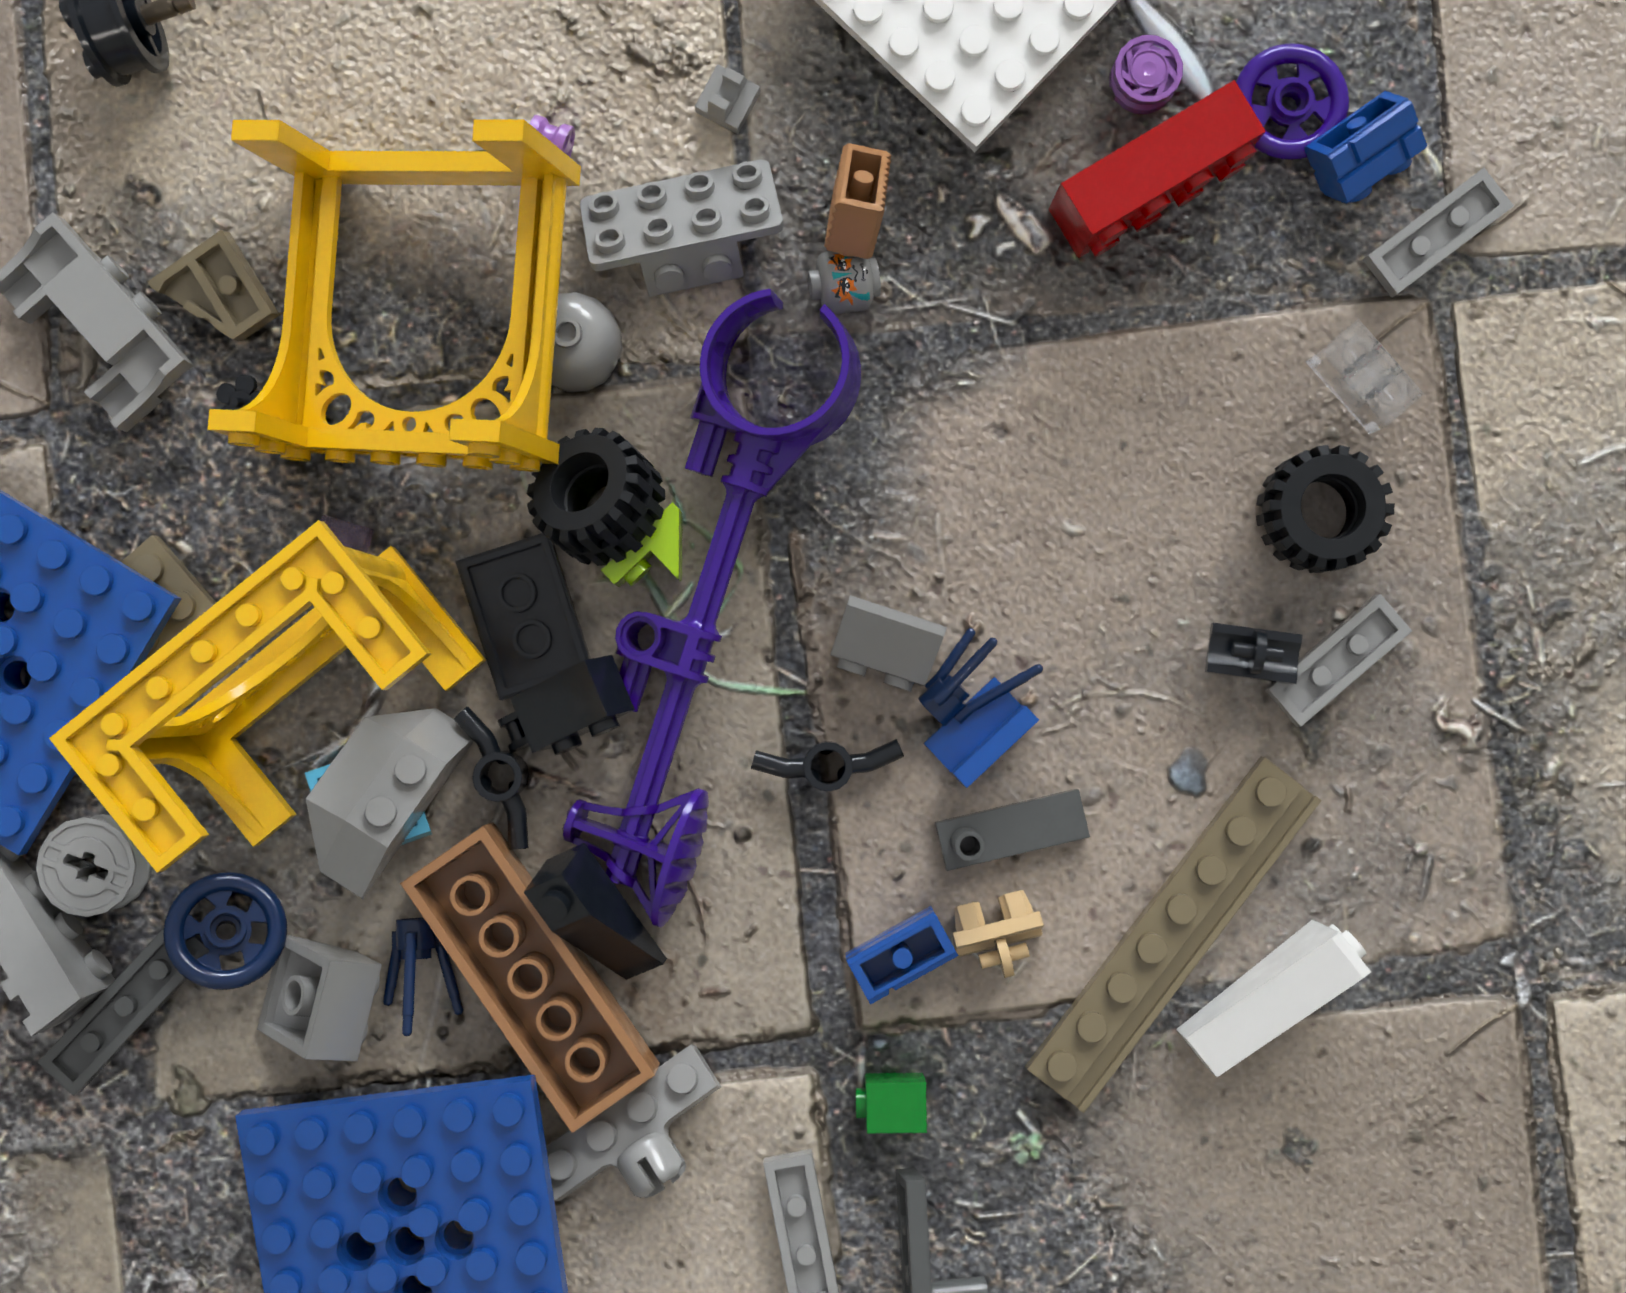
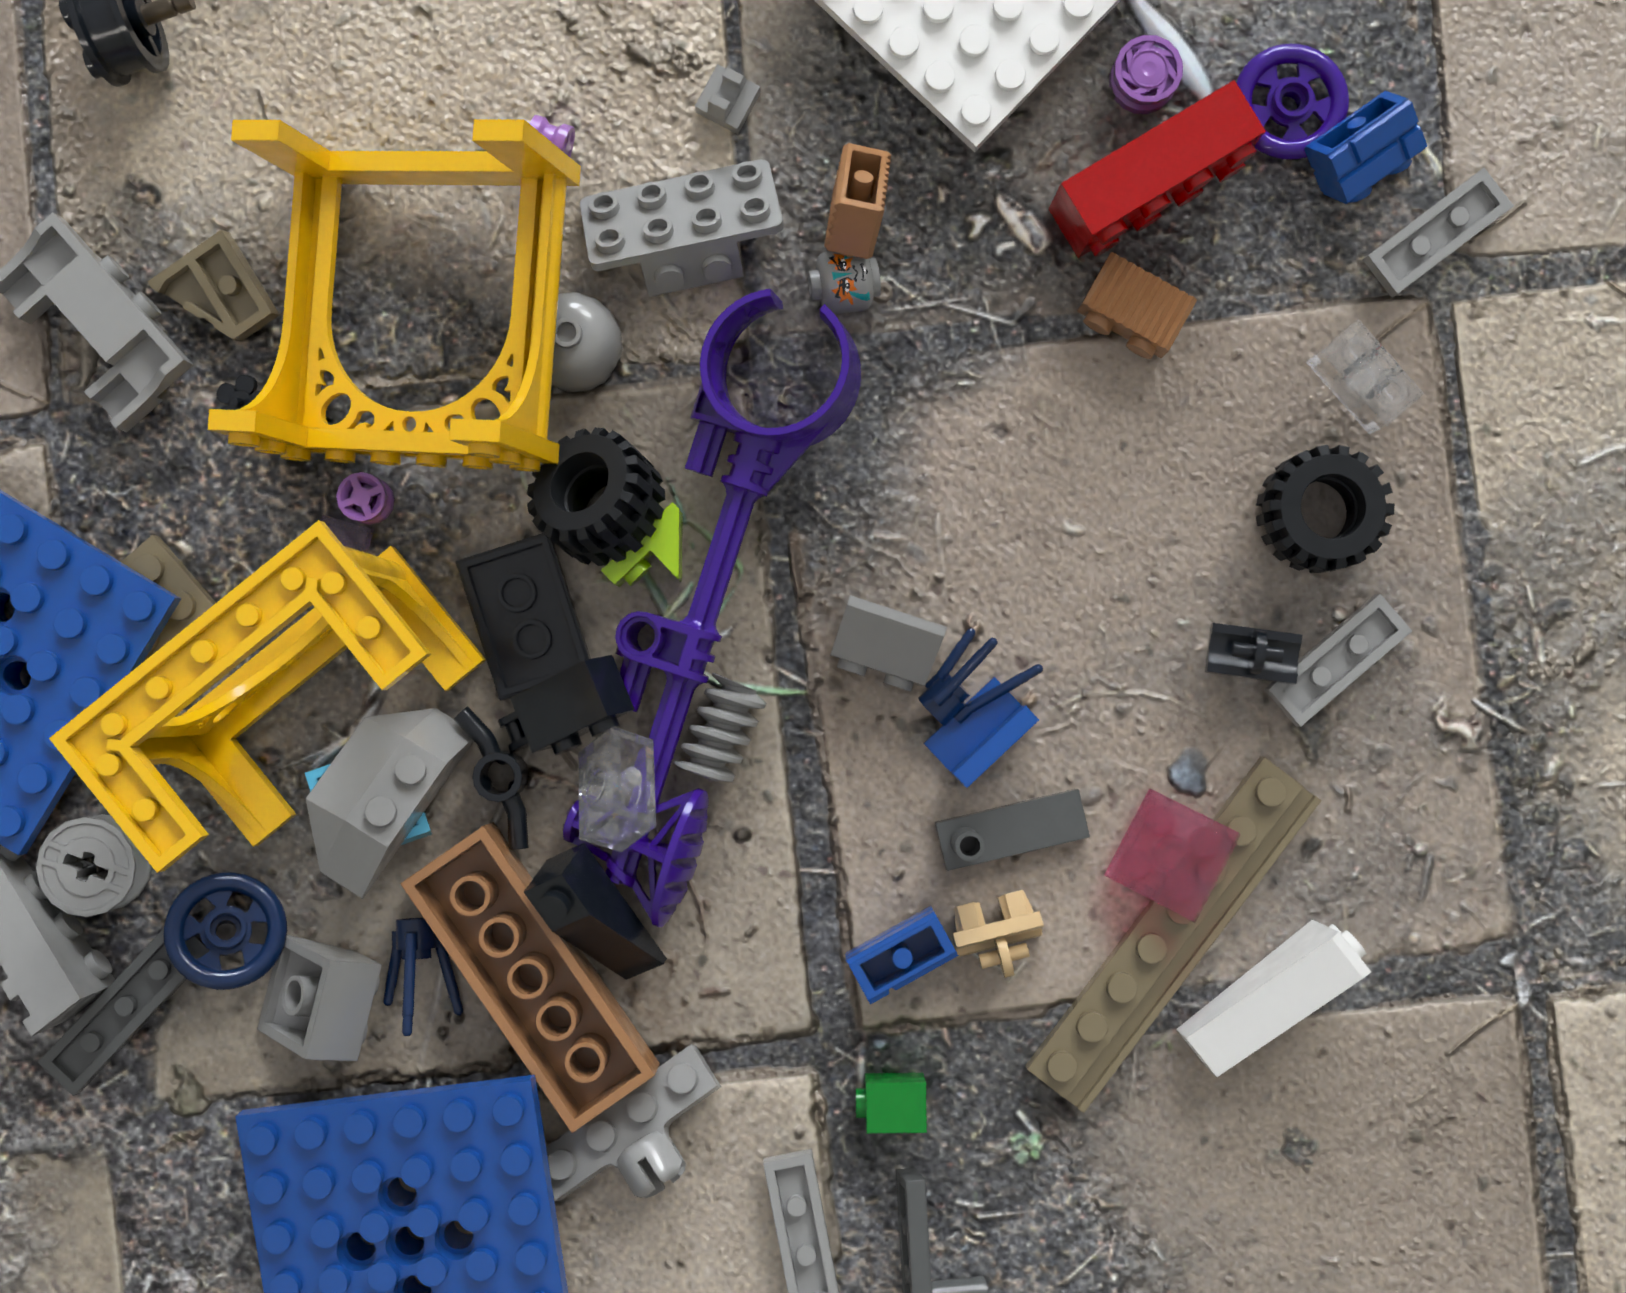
(356, 494): none -> medium lavender wheel
(616, 789): none -> clear brick
(721, 730): none -> light grey piece
(802, 768): black piece -> none
(1136, 307): none -> medium nougat brick
(1172, 855): none -> clear pink plate

